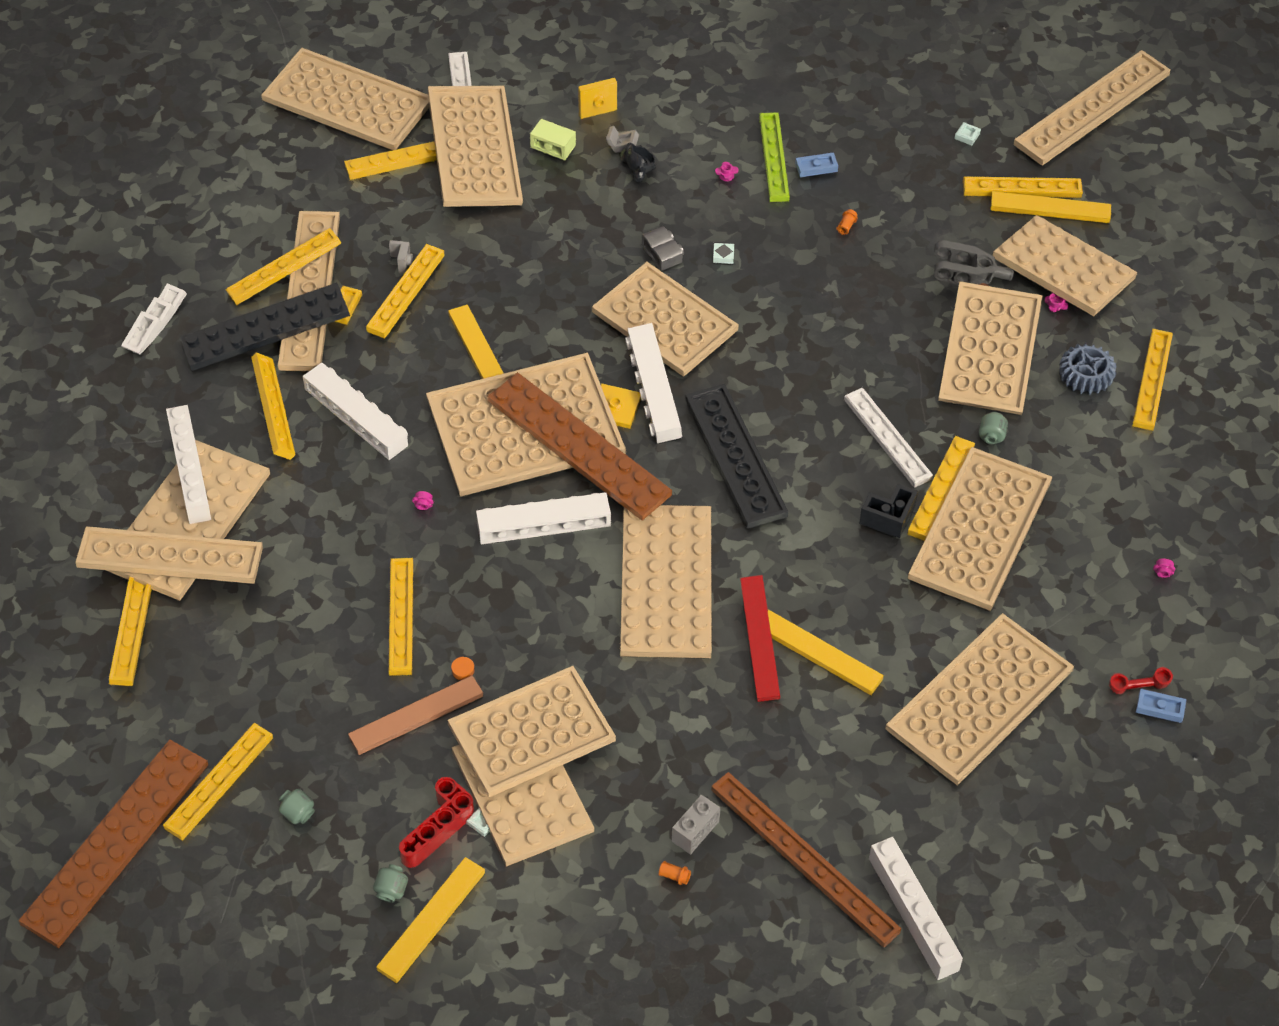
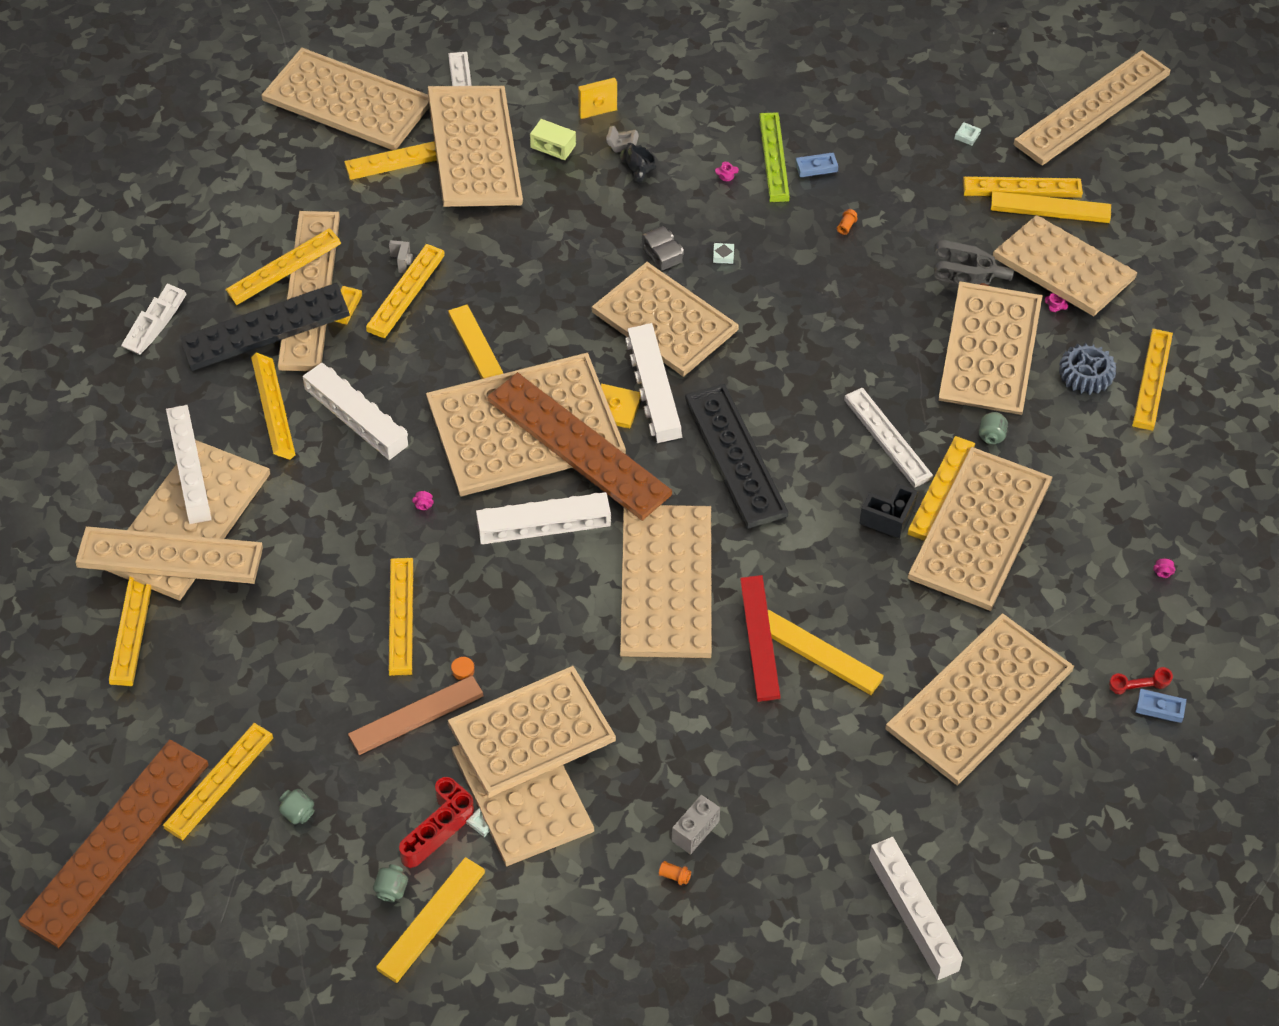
(806, 860): dark orange plate -> none

